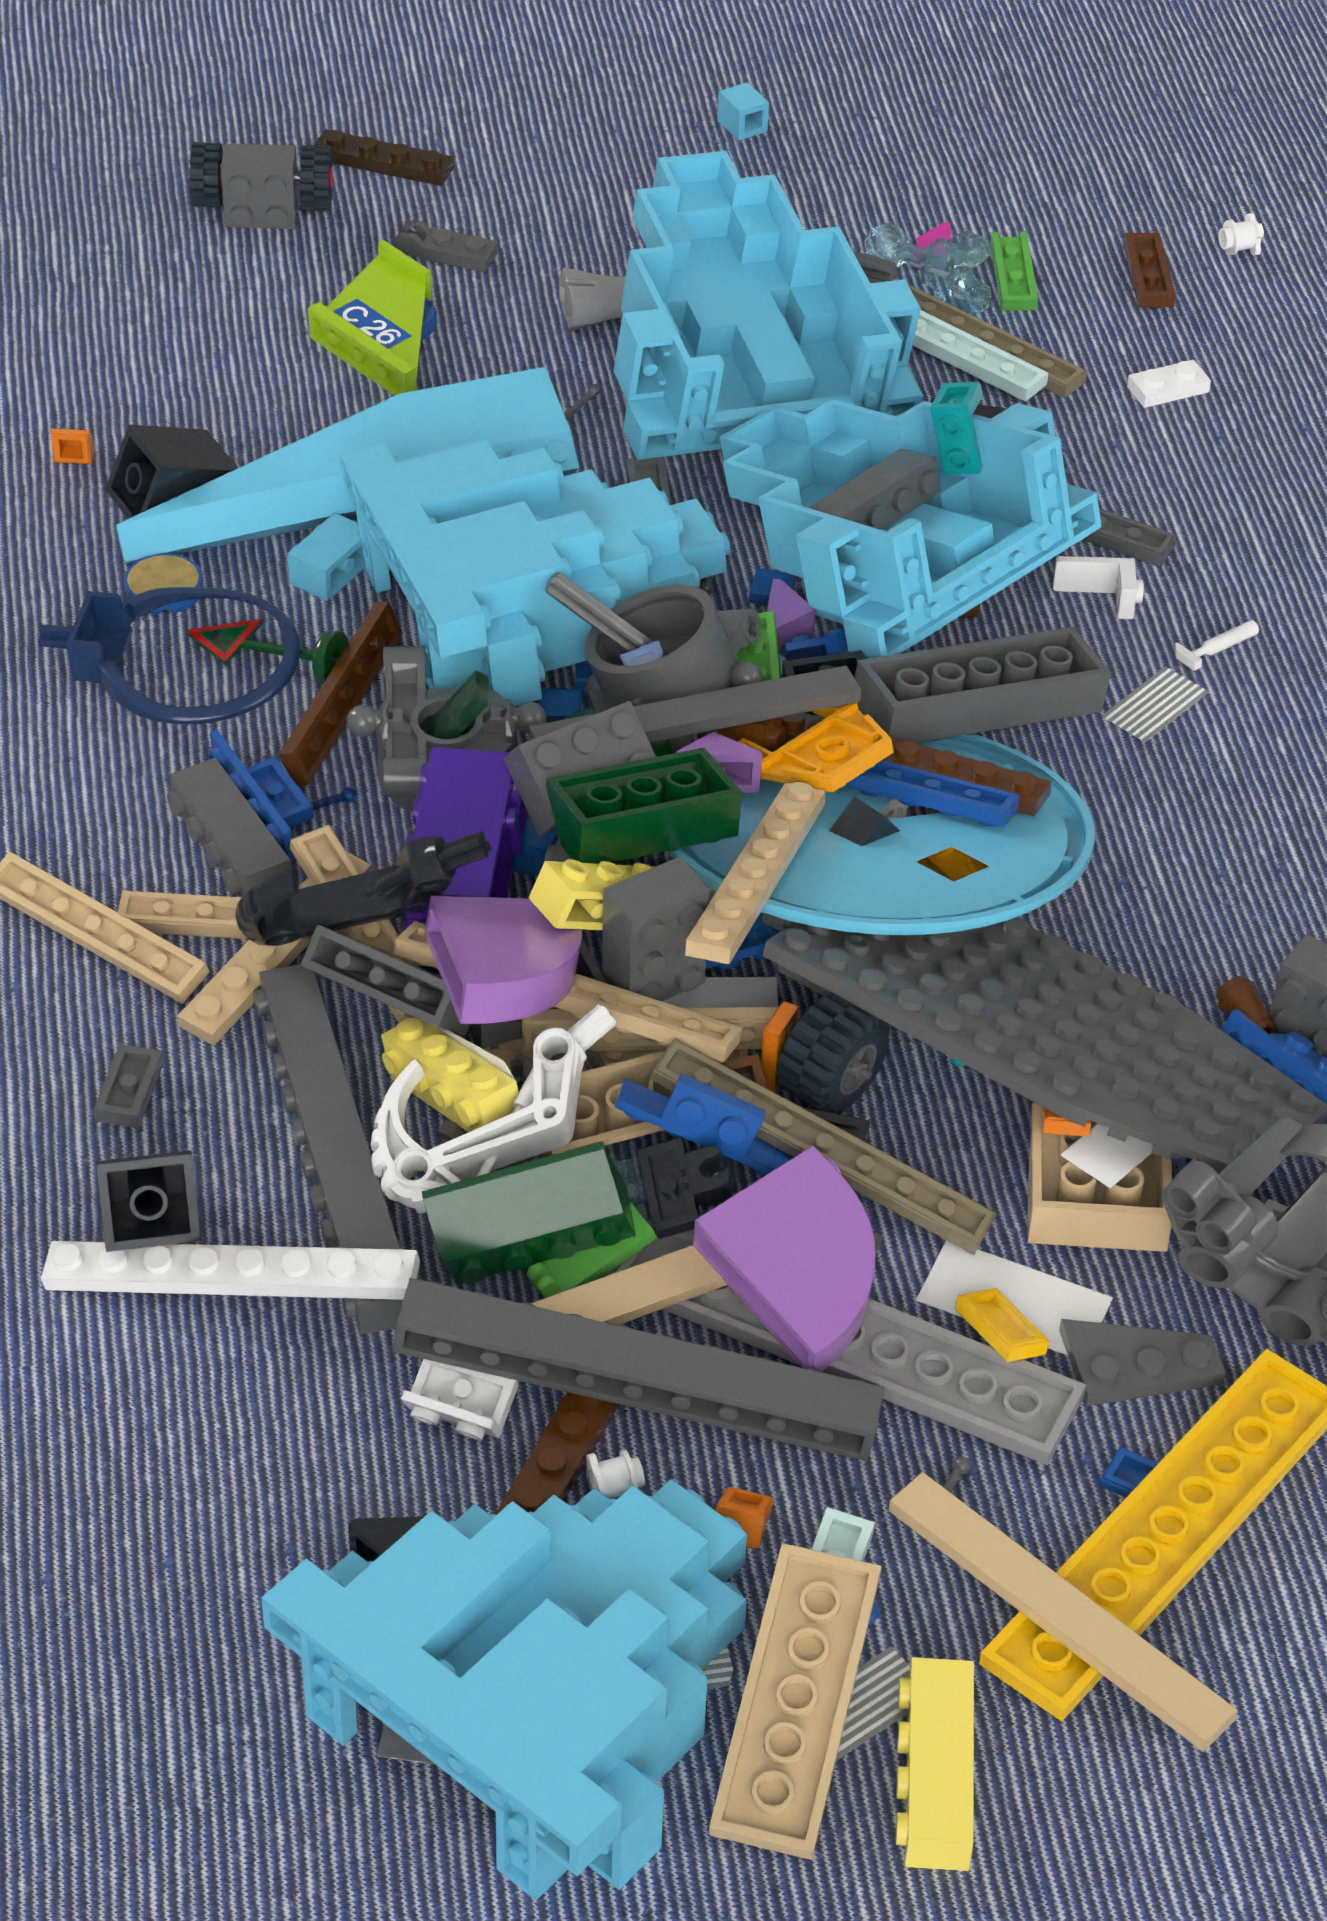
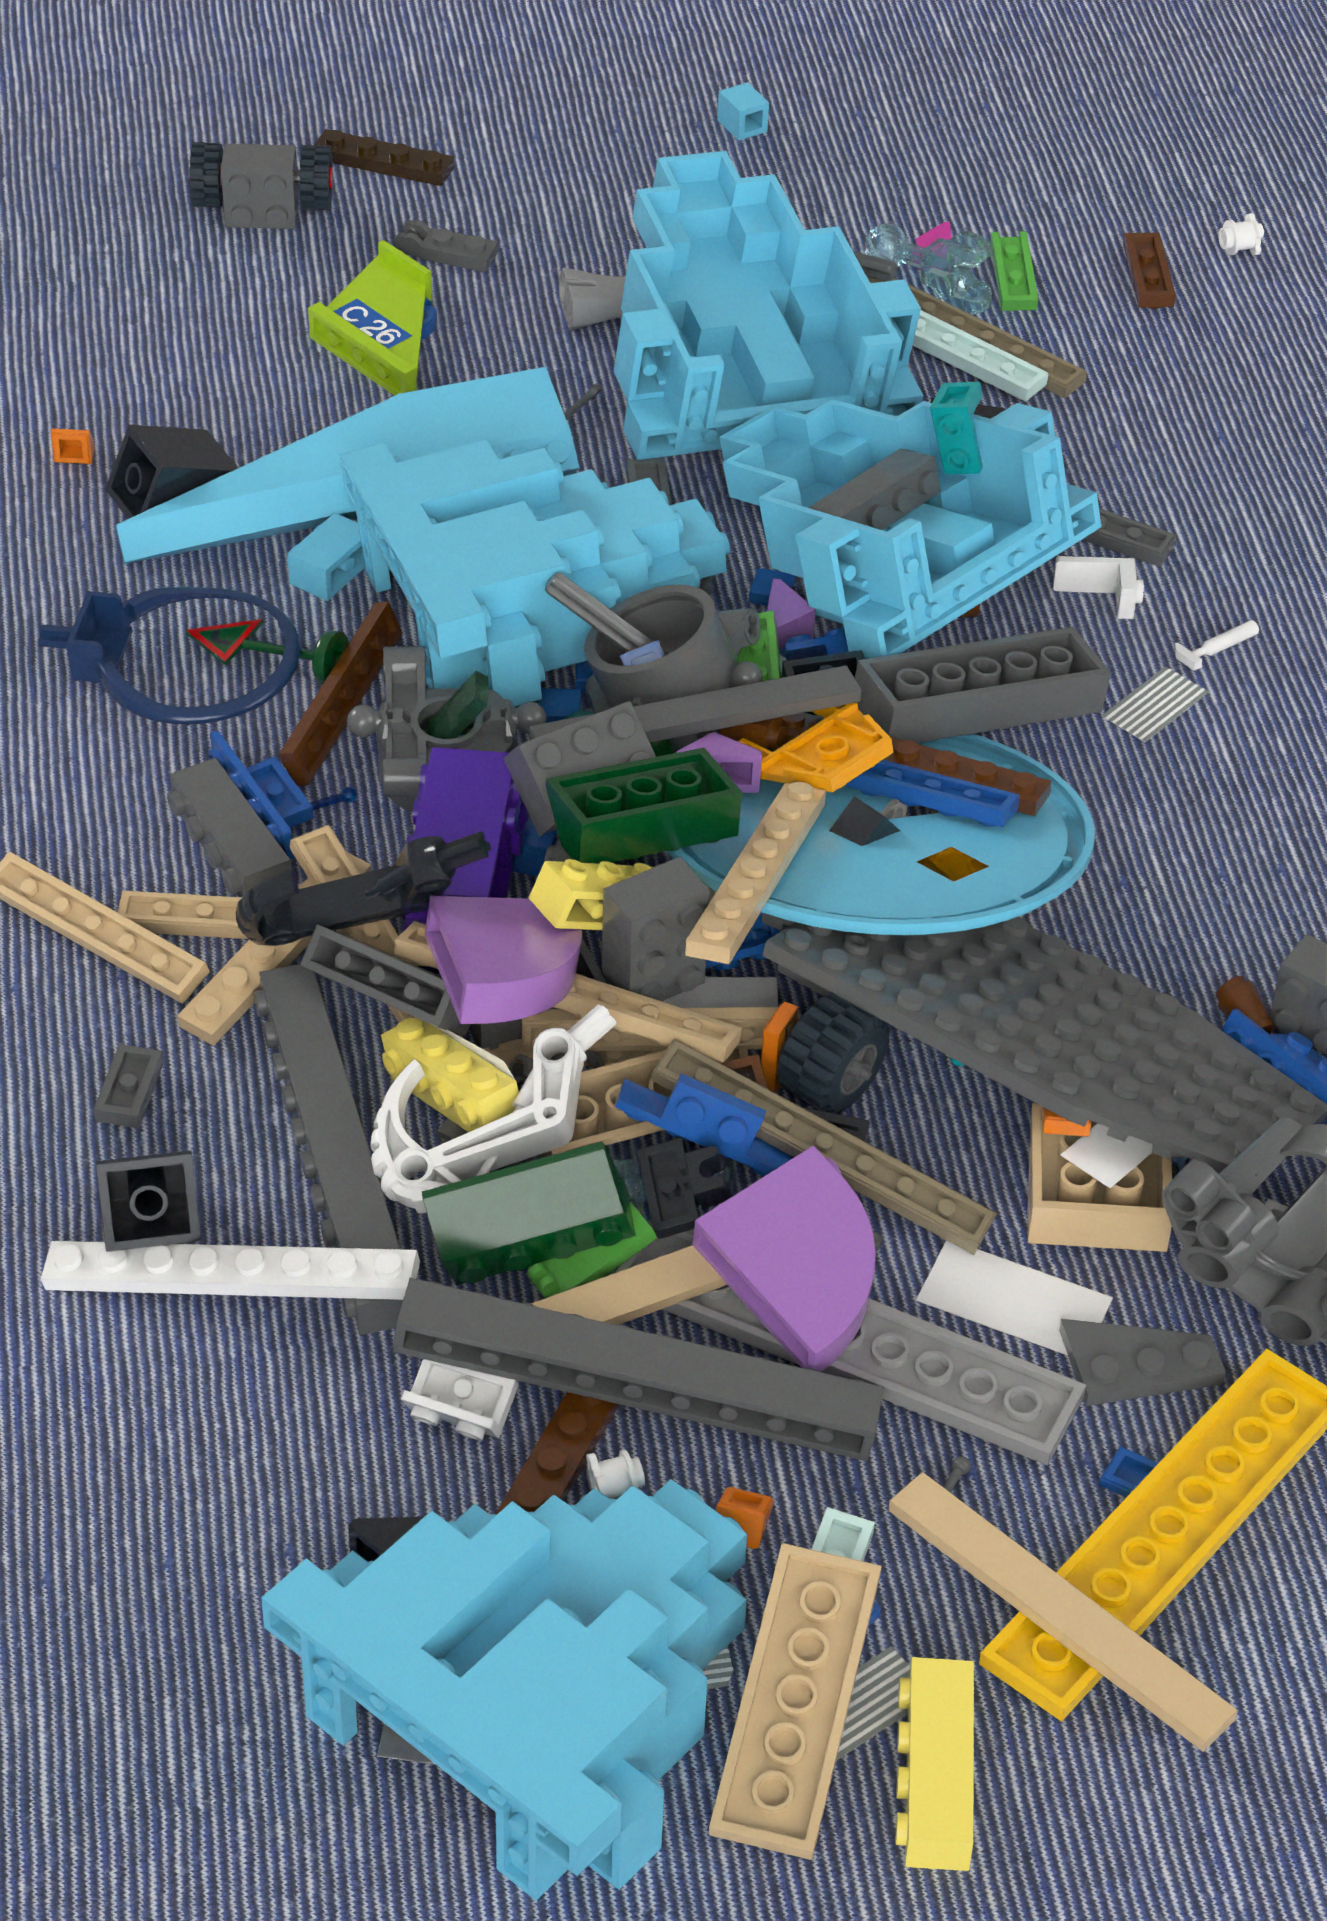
(163, 572): pearl gold tile -> none
(1001, 1324): yellow tile -> none
(1168, 383): white plate -> none

